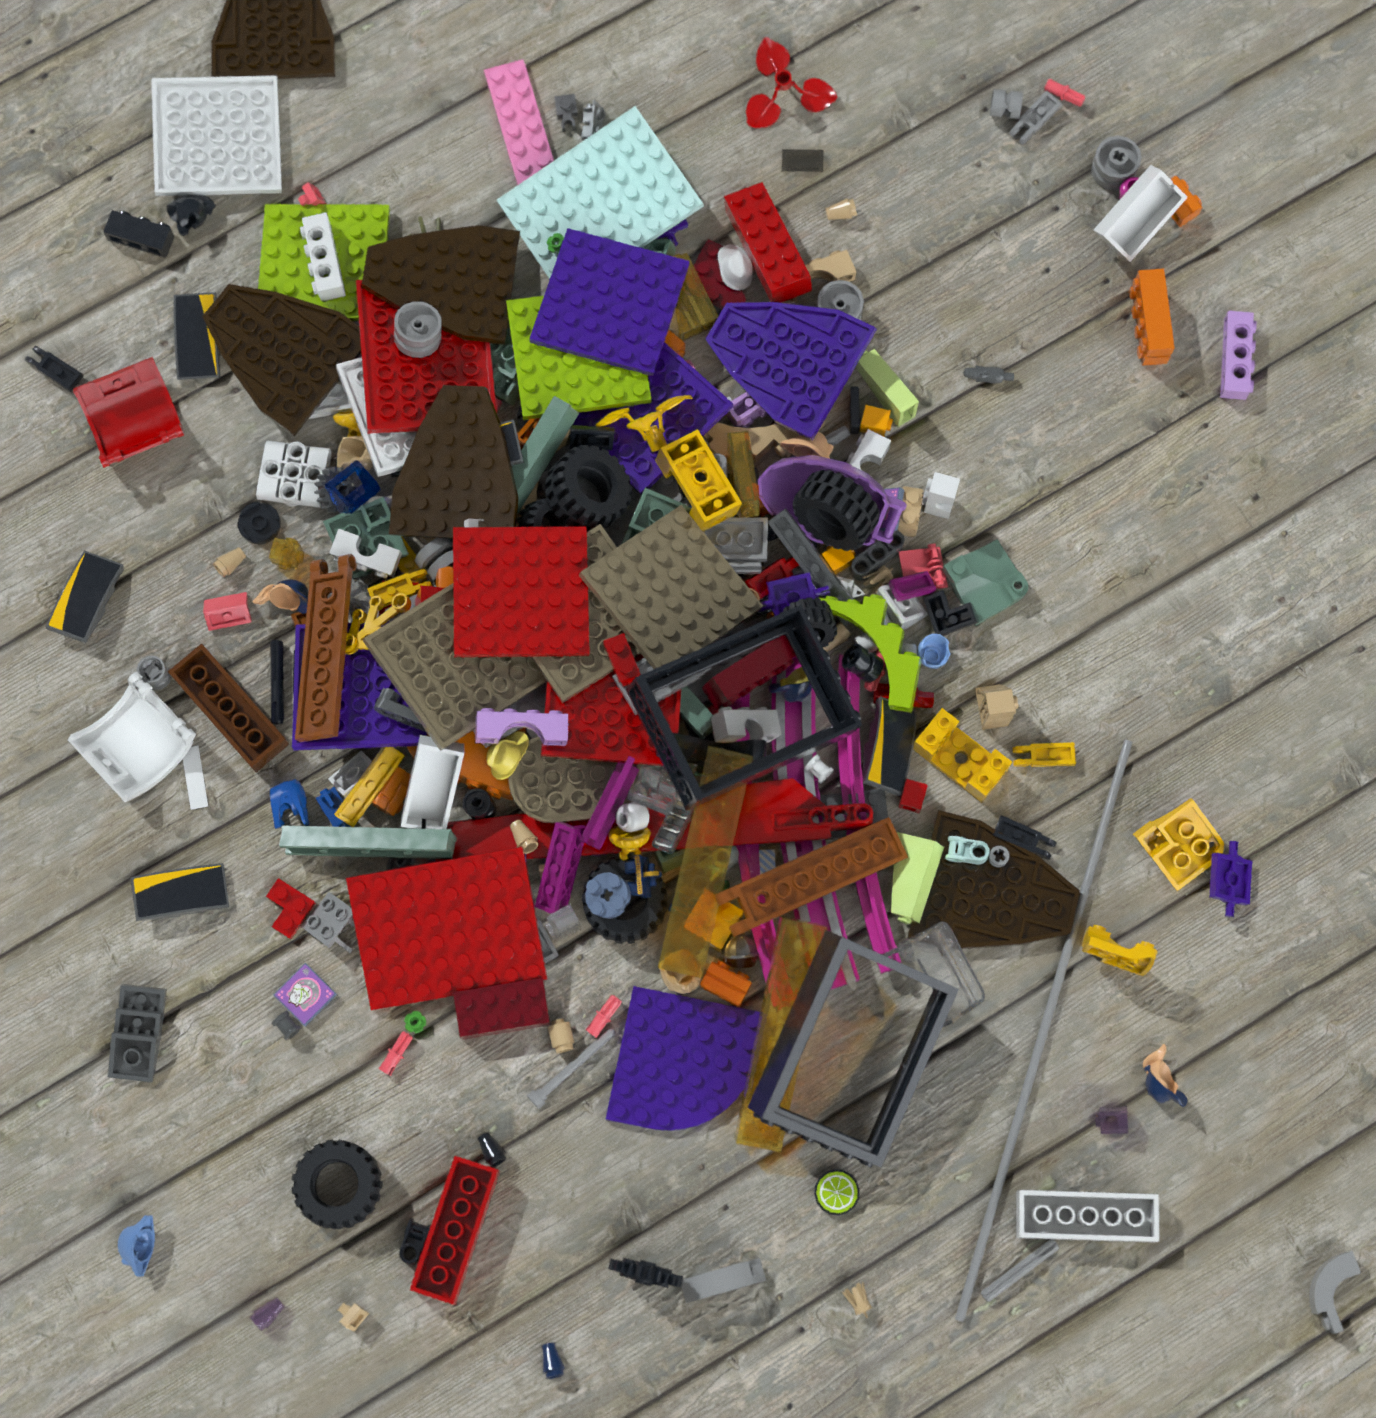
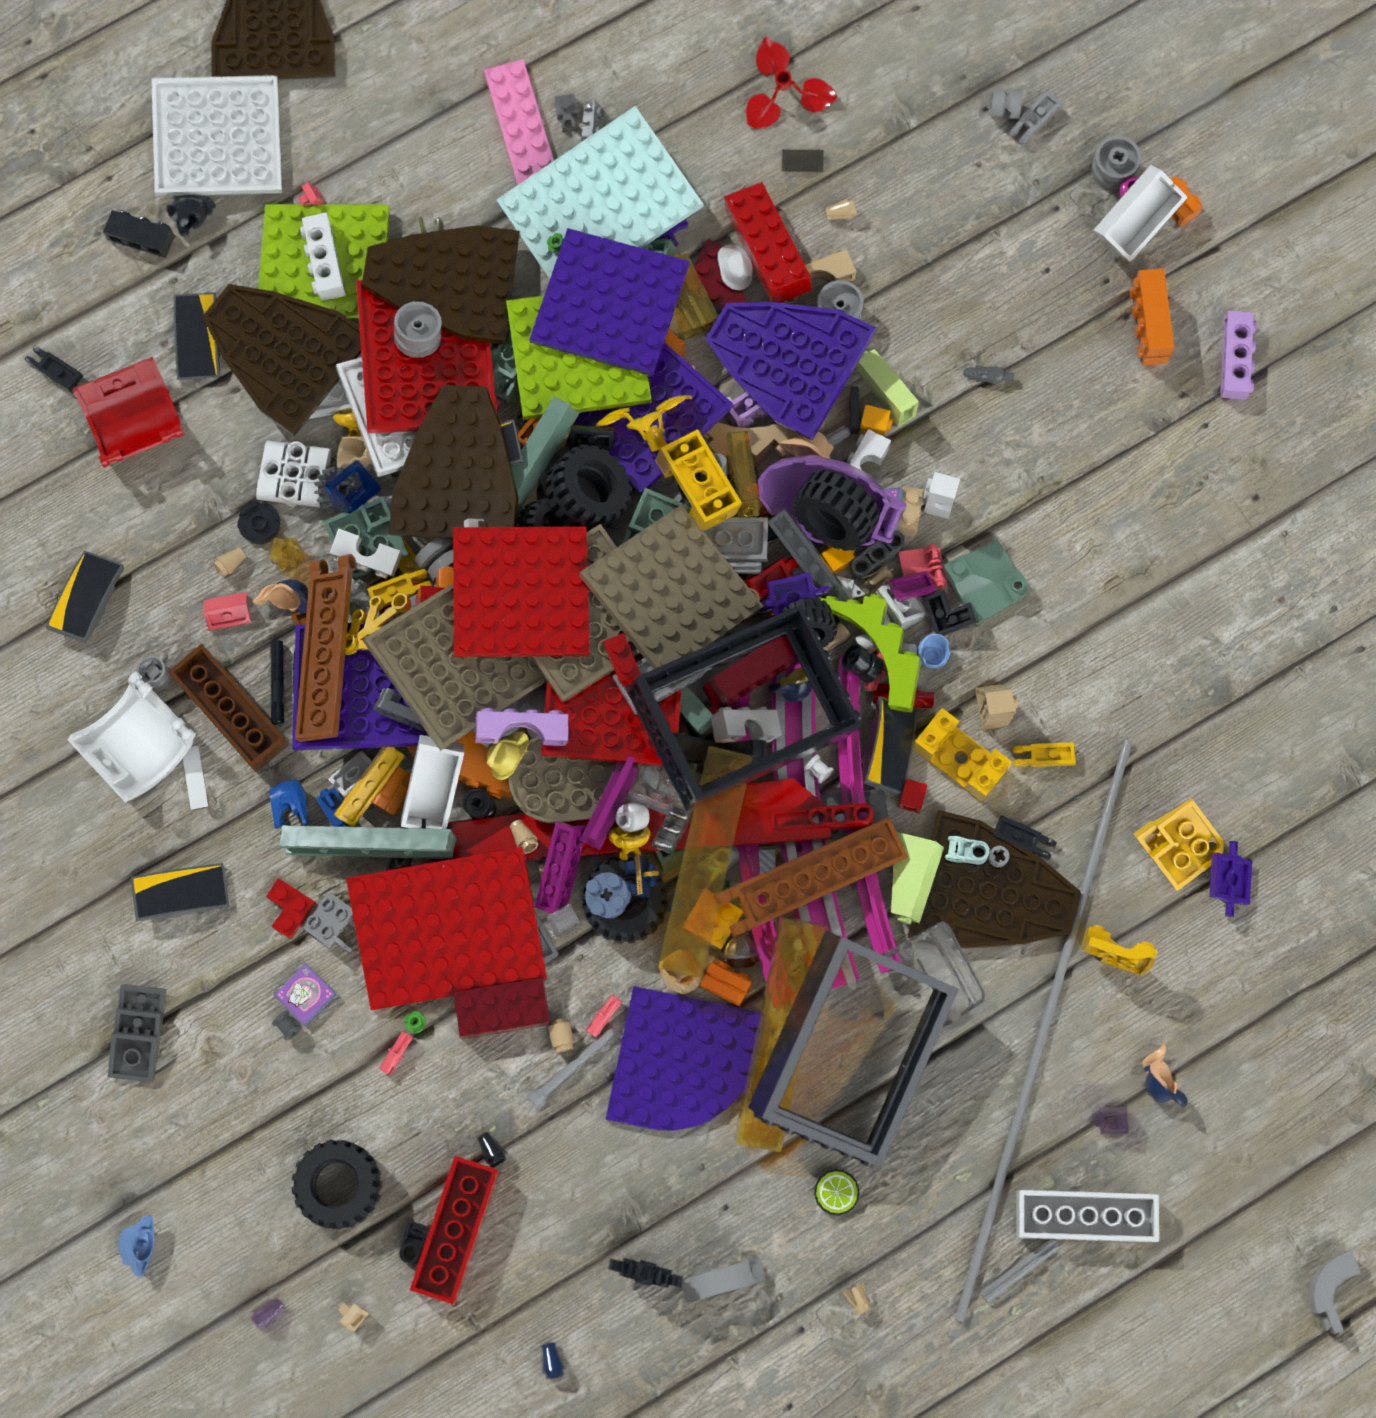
(1064, 92): coral axle -> none

